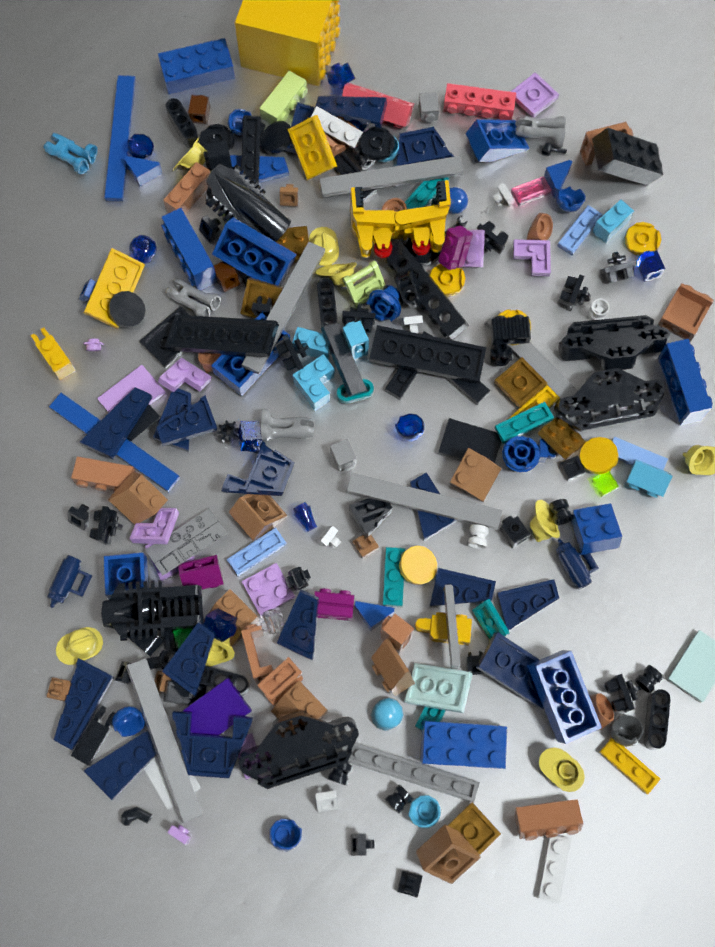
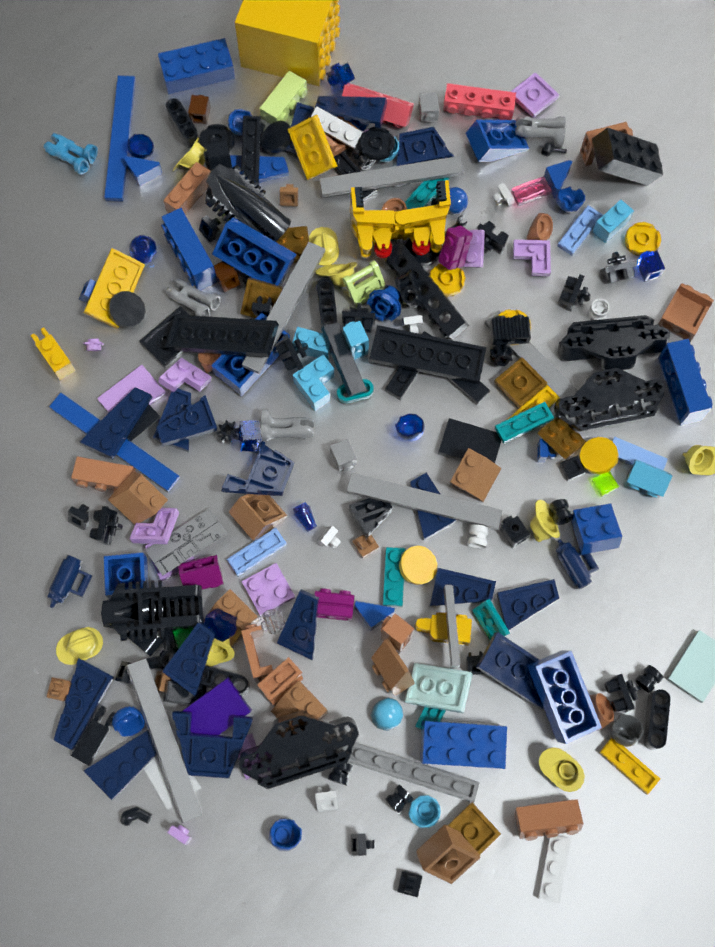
(298, 578): black gear -> none
(521, 454): blue cone -> none

